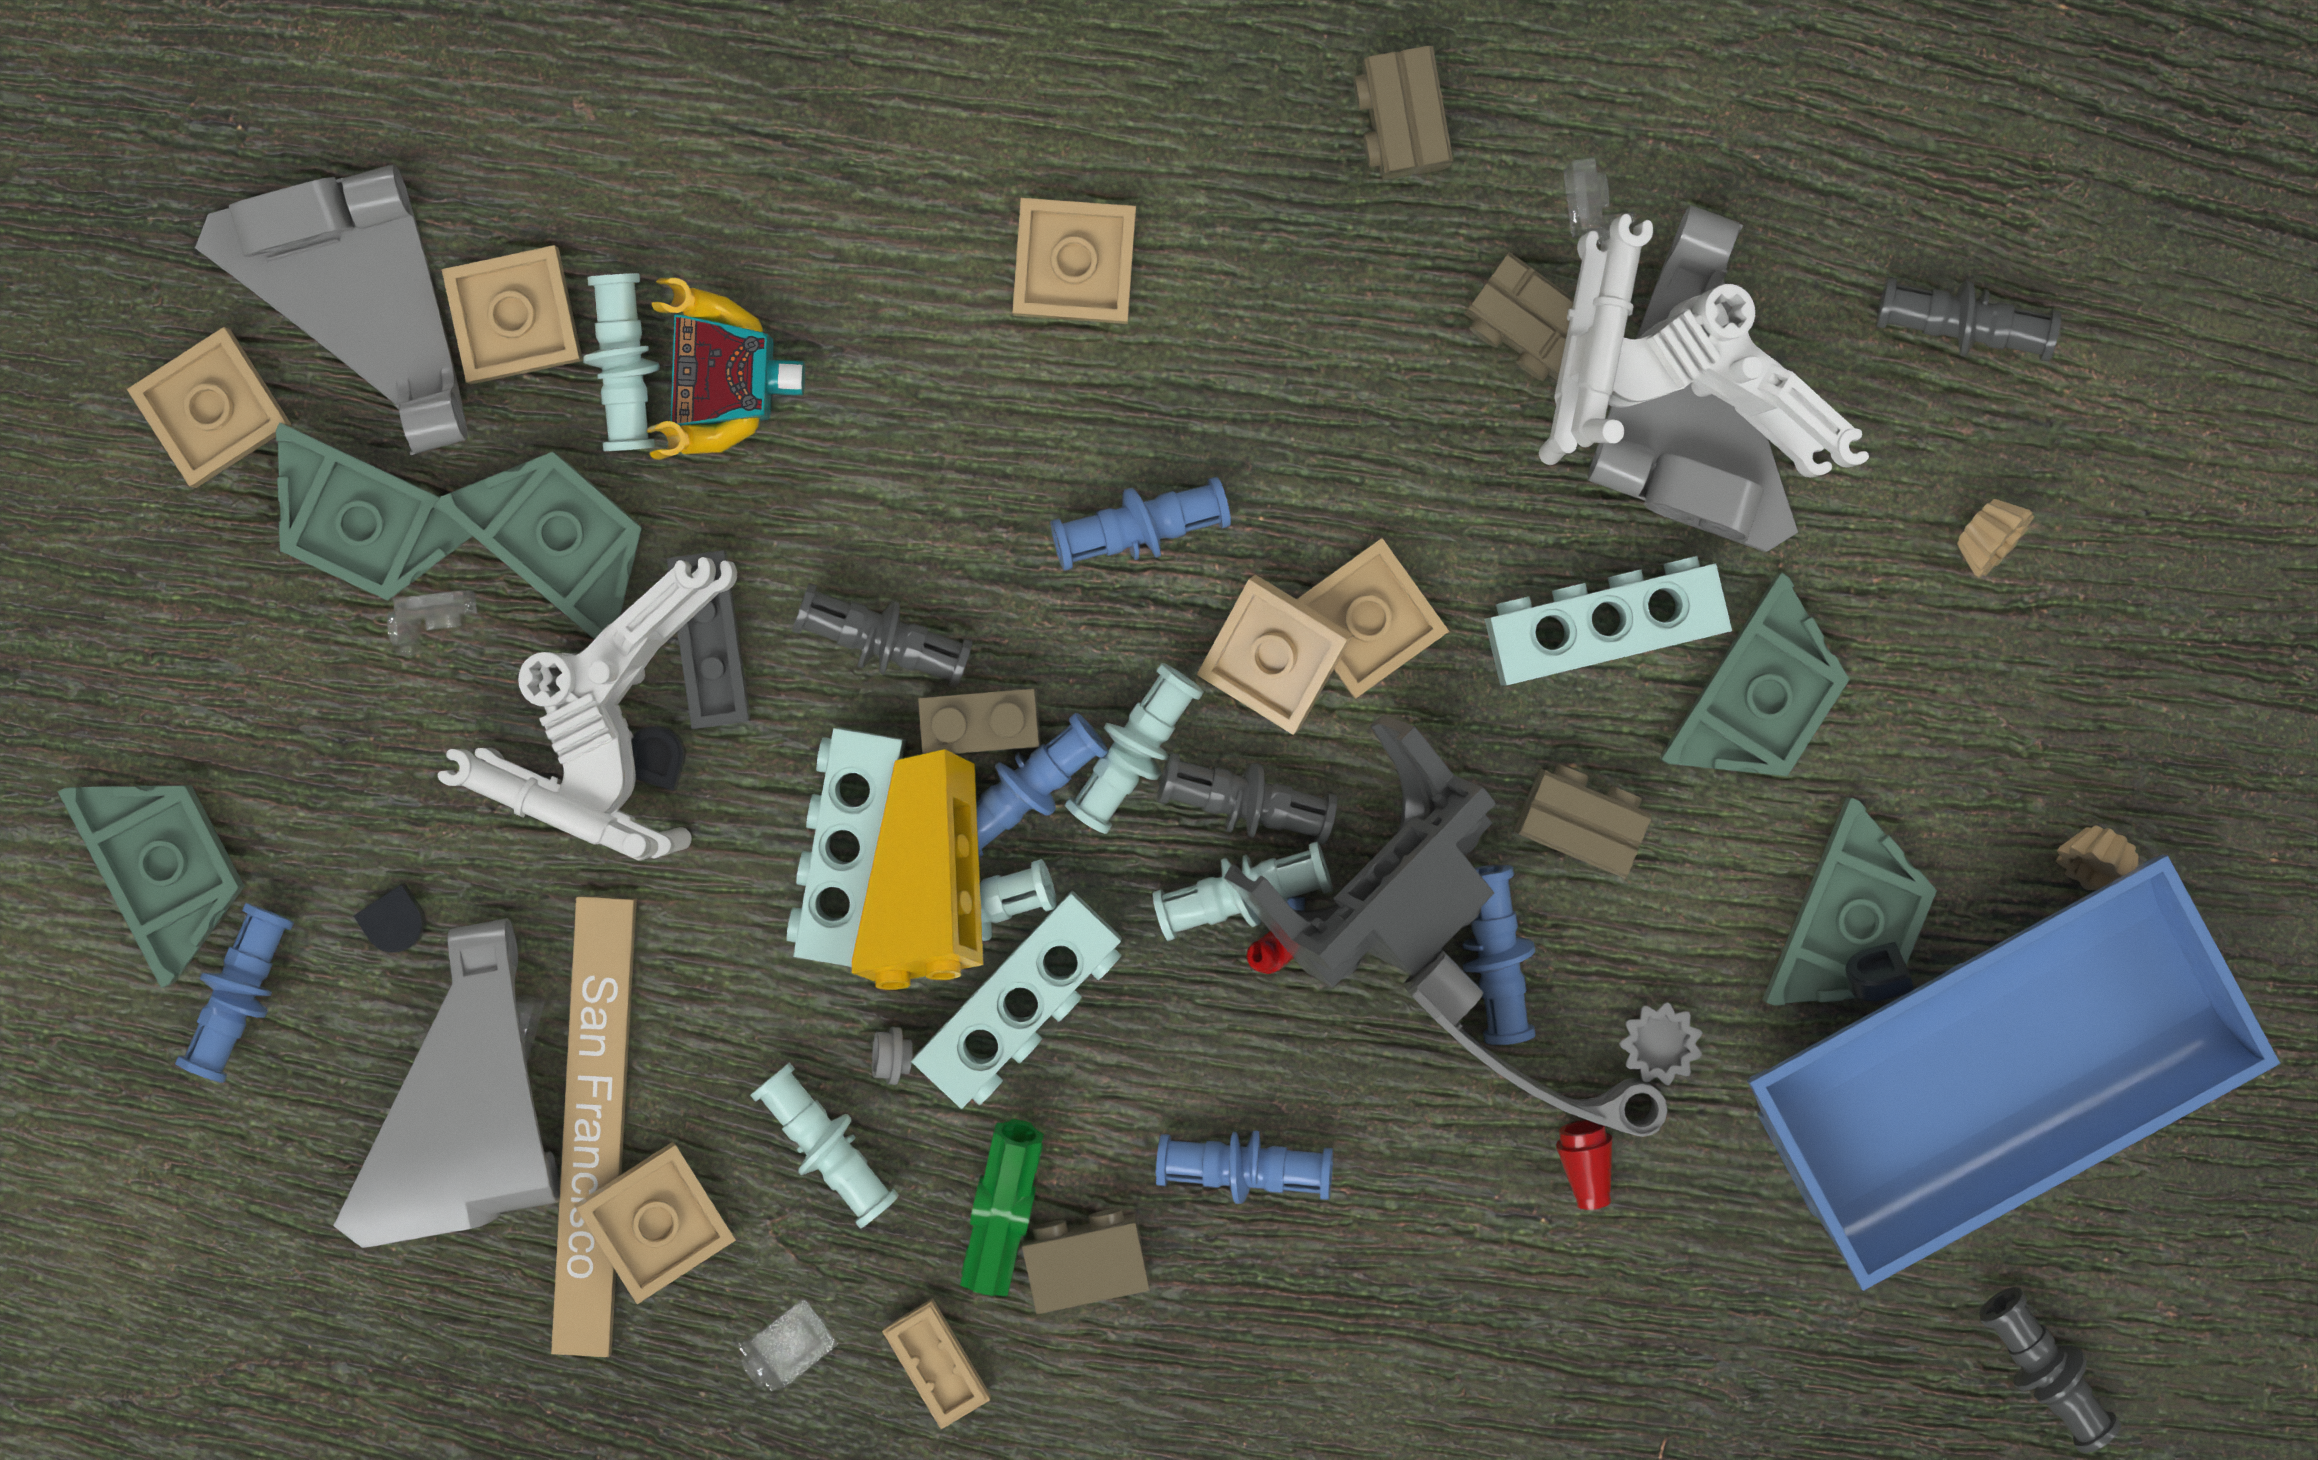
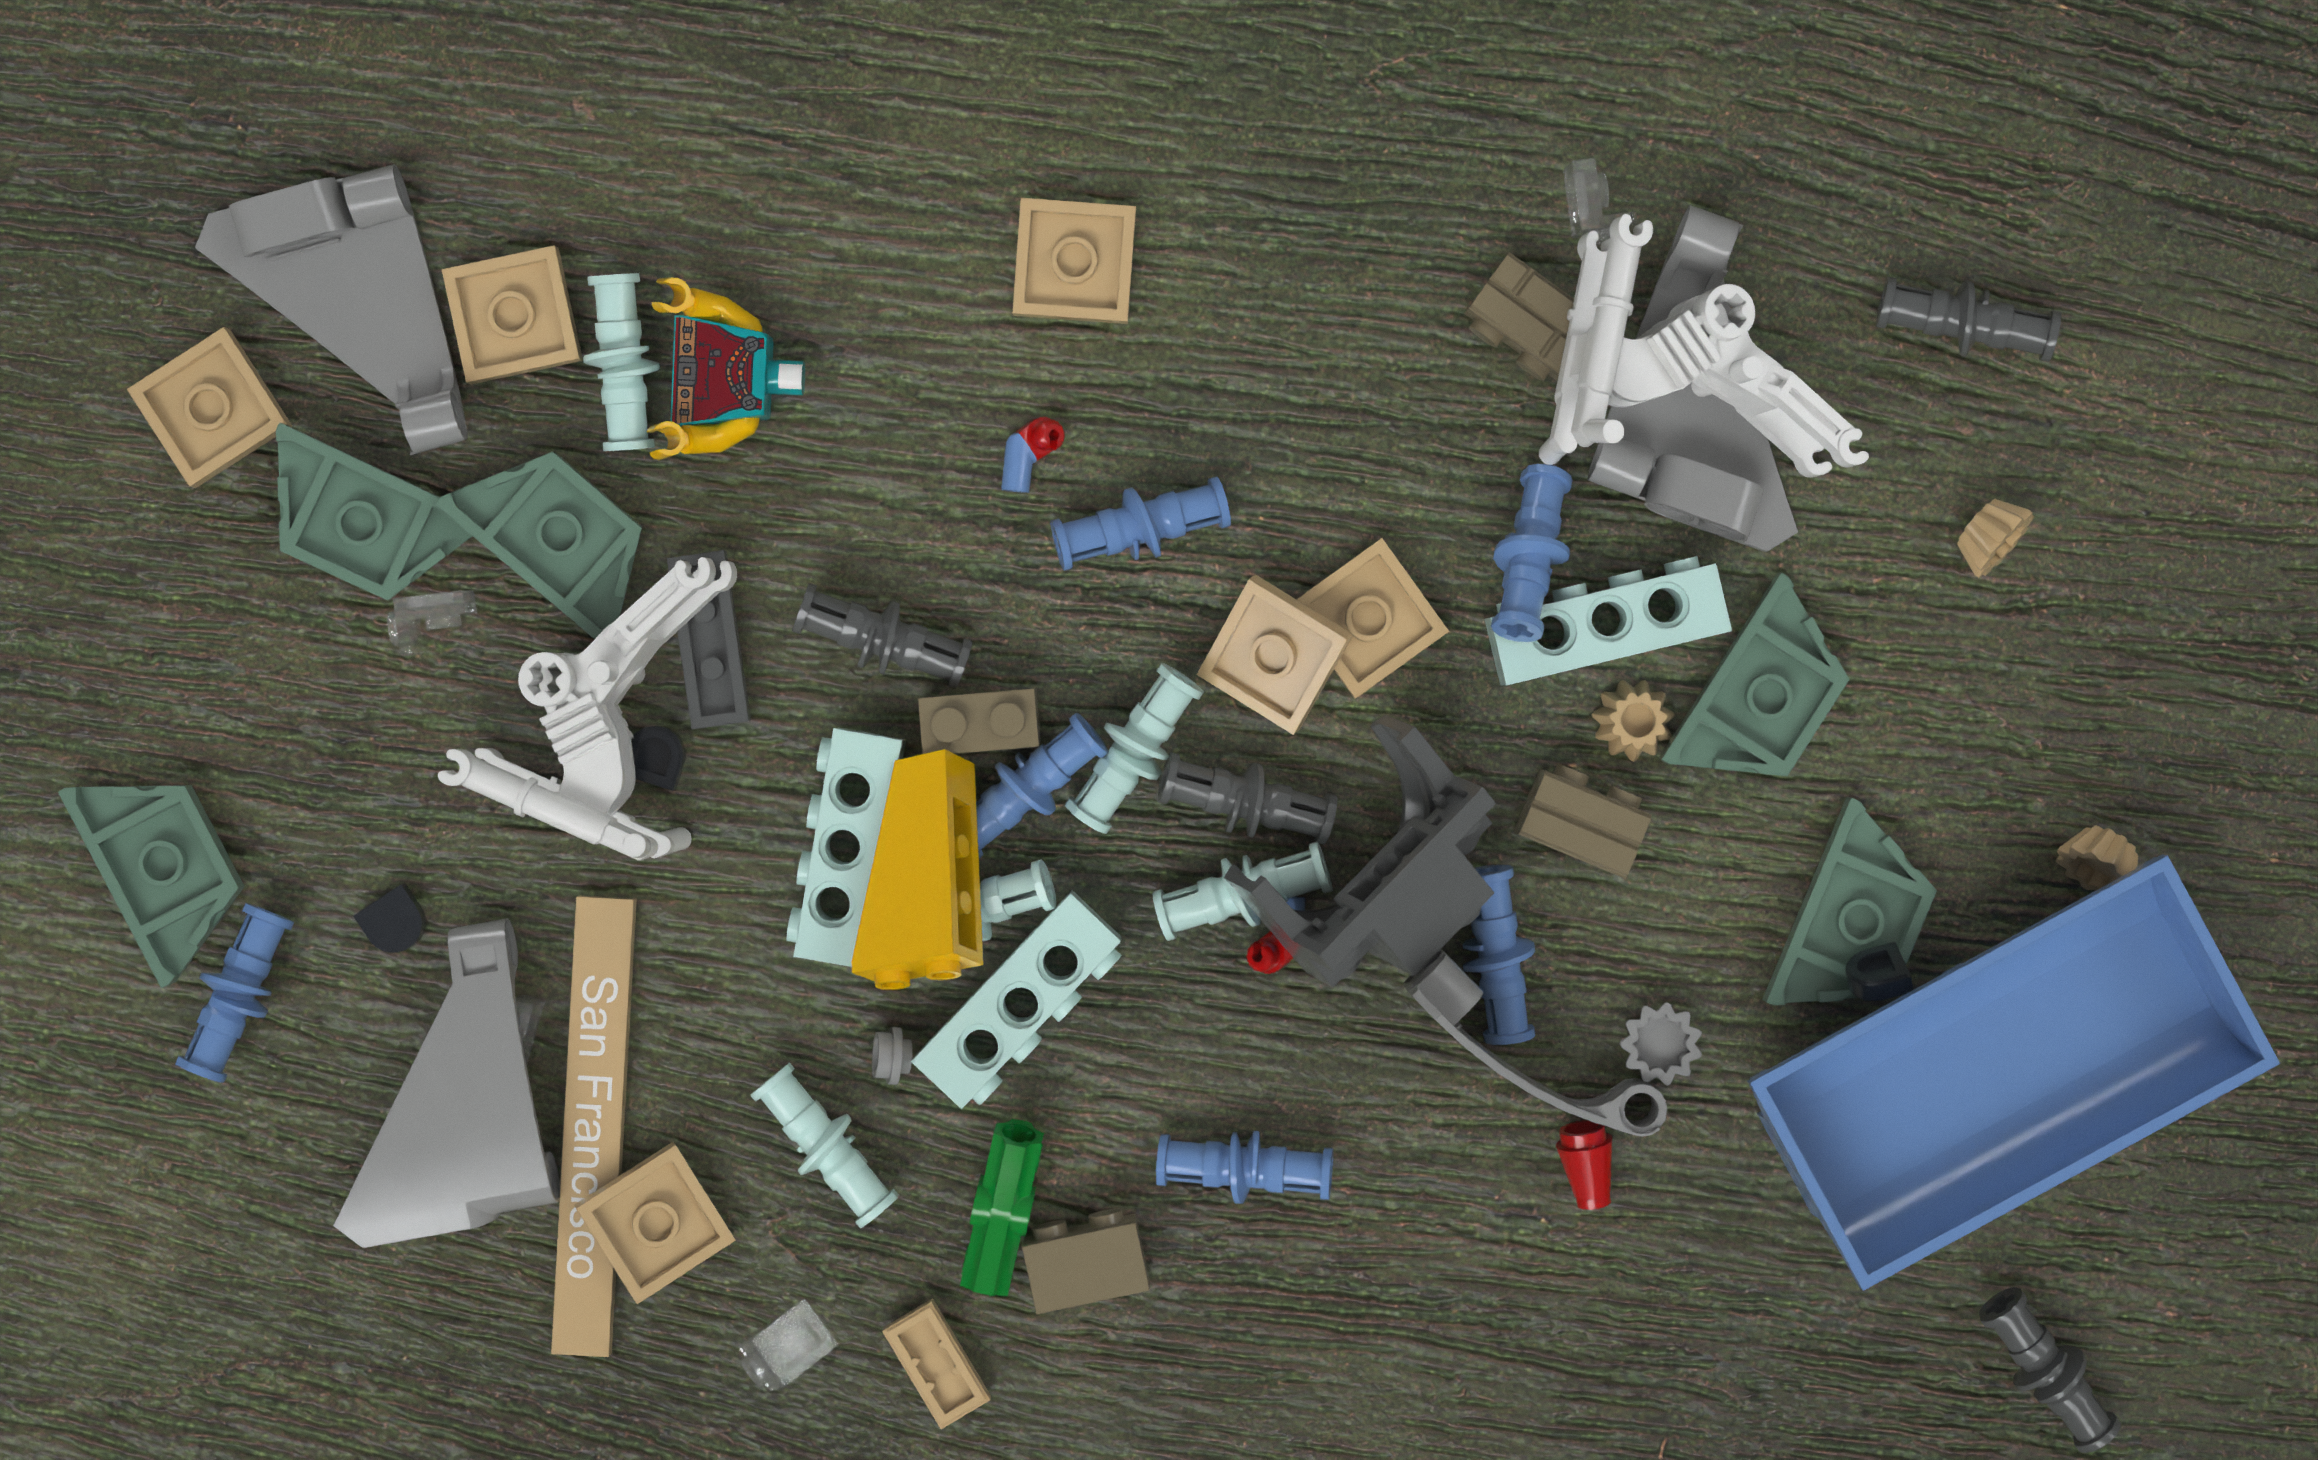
(1025, 448): none -> arm
(1404, 113): dark tan brick -> none
(1530, 552): none -> medium blue piece
(1633, 720): none -> tan piece

